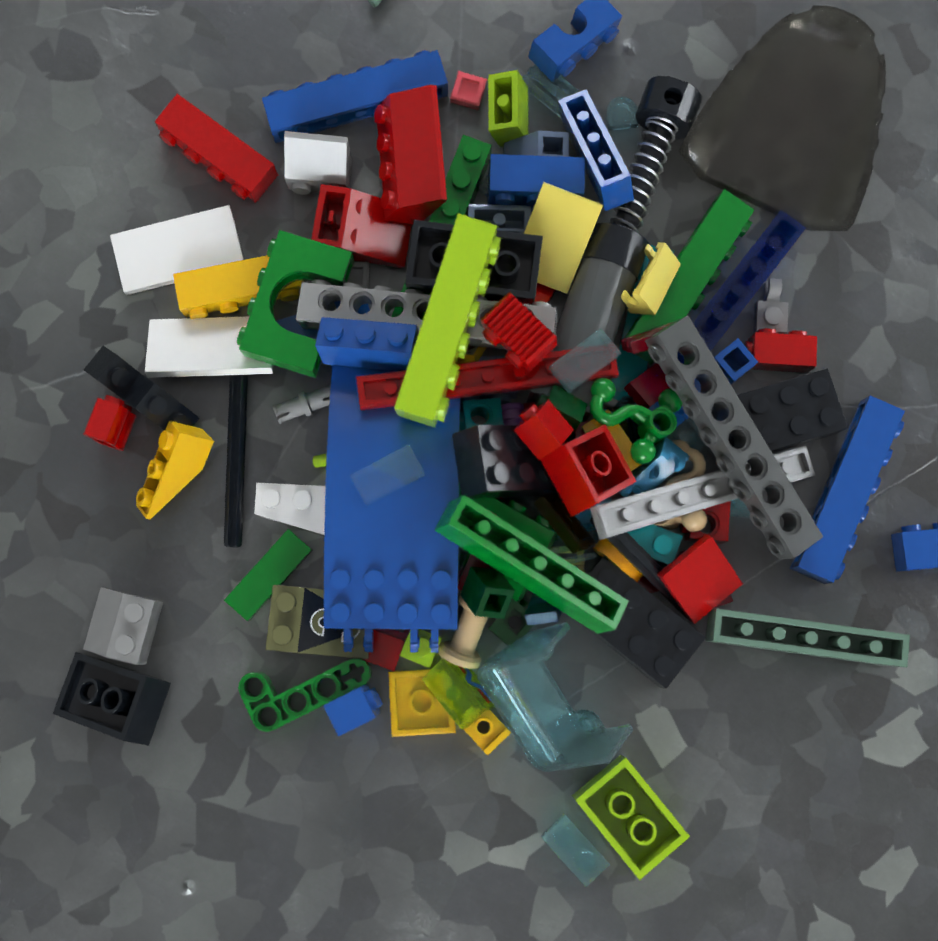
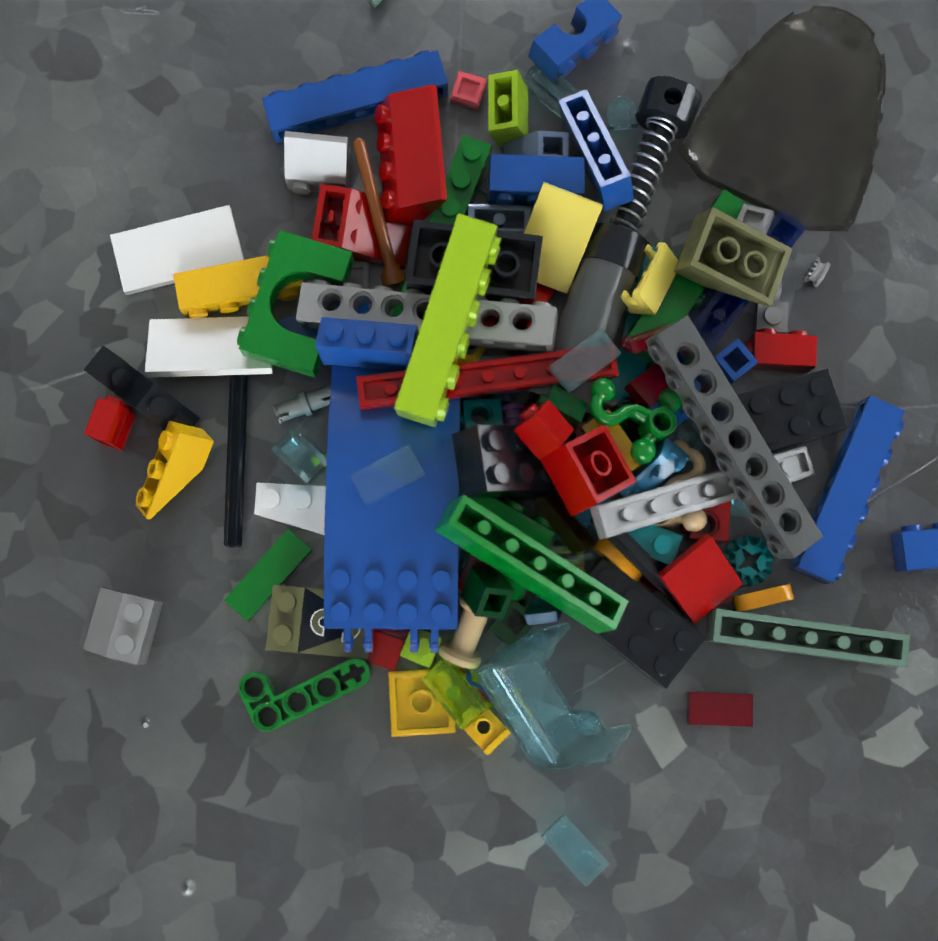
(112, 699): black slope -> none
(215, 148): red brick -> none
(299, 455): none -> clear light blue brick
(354, 709): blue brick -> none
(392, 272): none -> dark orange piece
(518, 333): red brick -> none
(630, 816): lime brick -> none
(719, 709): none -> dark red tile
(733, 258): none -> olive slope
(751, 546): none -> teal gear
(756, 217): none -> light grey tile
(763, 598): none -> light orange beam
(817, 272): none -> light grey bush

